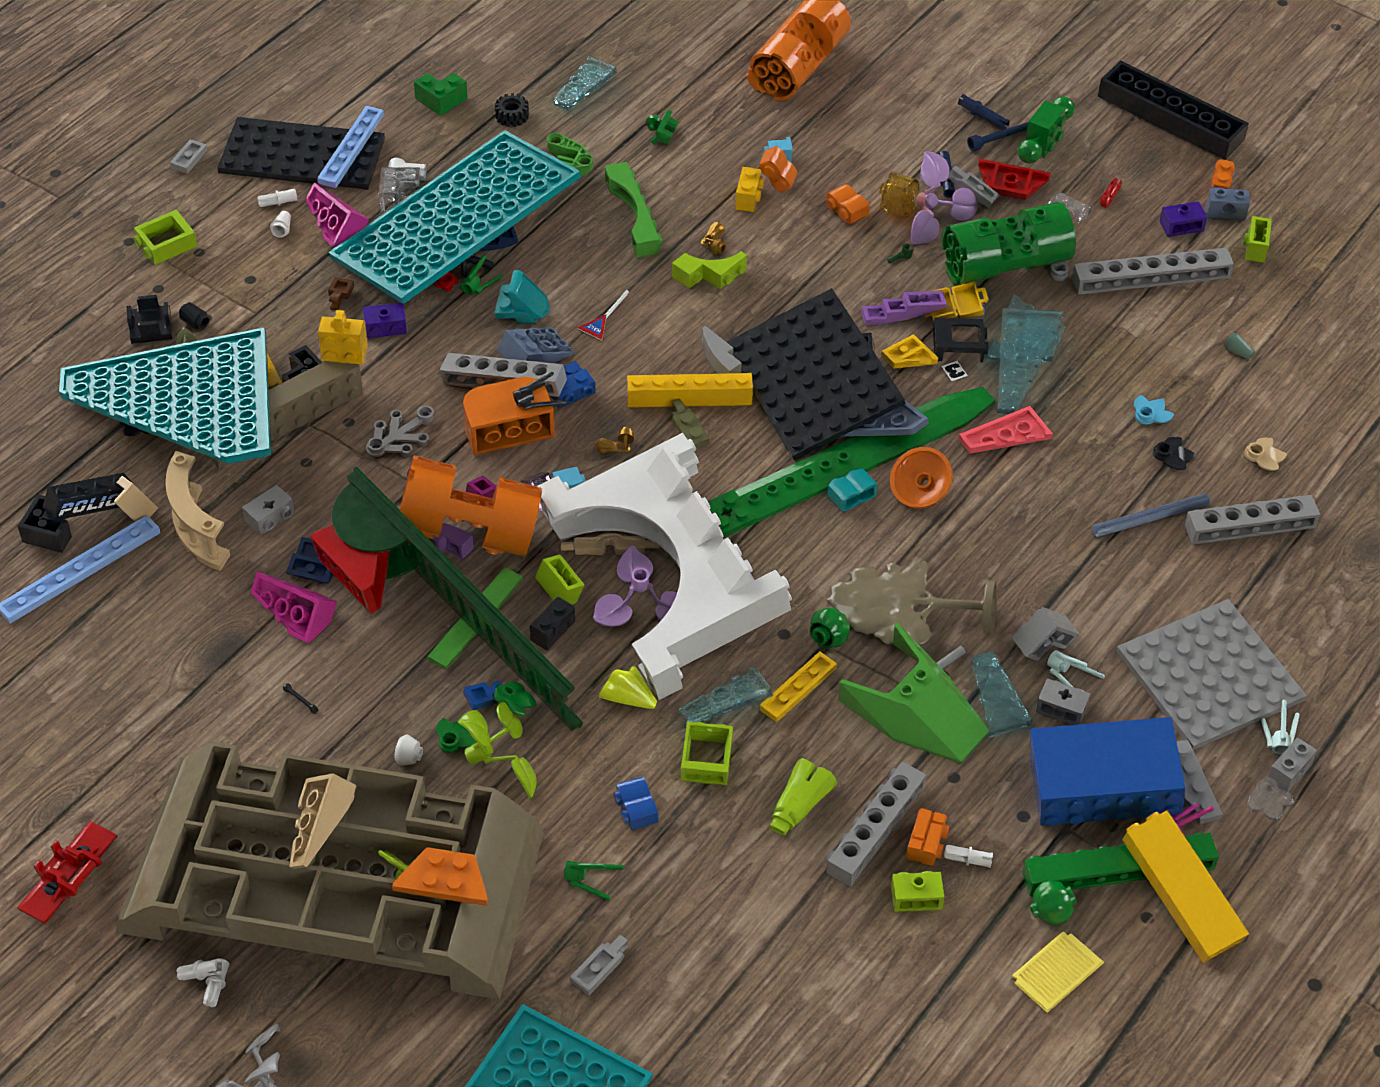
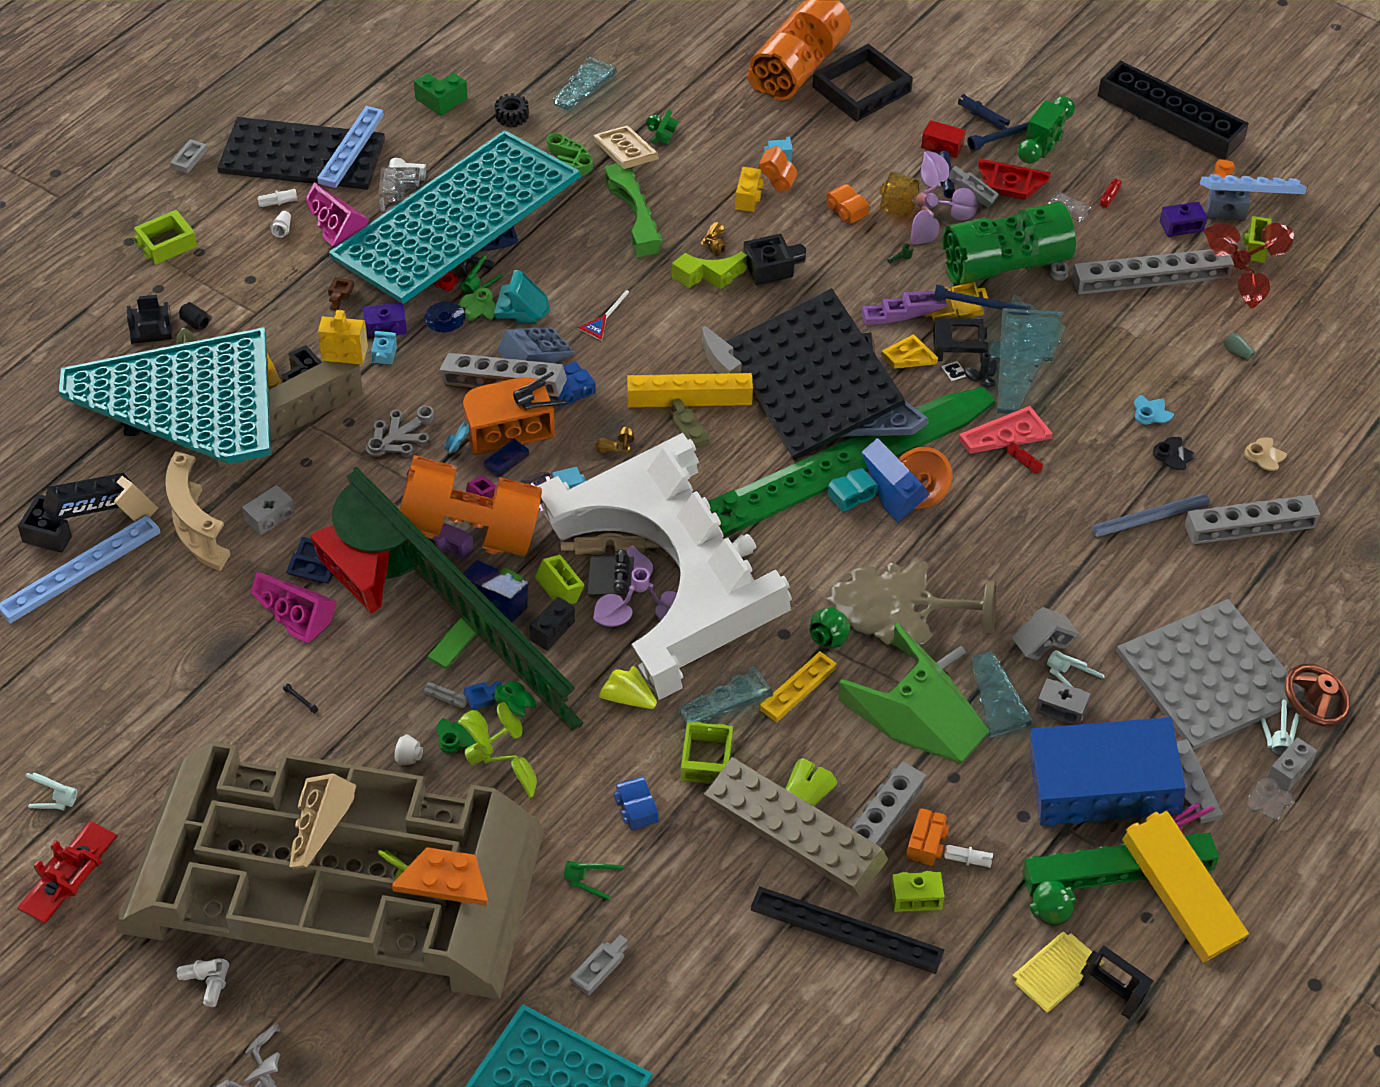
(62, 794): none -> light aqua plant
(384, 347): none -> medium azure brick
(444, 317): none -> clear blue dish
(445, 695): none -> light grey axle
(454, 441): none -> medium azure plate
(476, 306): none -> bright green plate
(502, 591): none -> clear blue wedge
(506, 458): none -> clear blue plate
(610, 574): none -> dark grey hinge
(625, 147): none -> tan tile
(745, 544): none -> white cone
(771, 258): none -> black brick
(796, 827): none -> dark tan brick
(847, 930): none -> black plate
(860, 109): none -> black window
(896, 484): none -> blue wedge
(942, 294): none -> dark blue piece
(943, 137): none -> red brick
(987, 369): none -> black plant
(1025, 458): none -> red axle
(1133, 992): none -> black window
(1223, 240): none -> clear red plant
(1246, 183): none -> light blue plate
(1318, 693): none -> copper piece

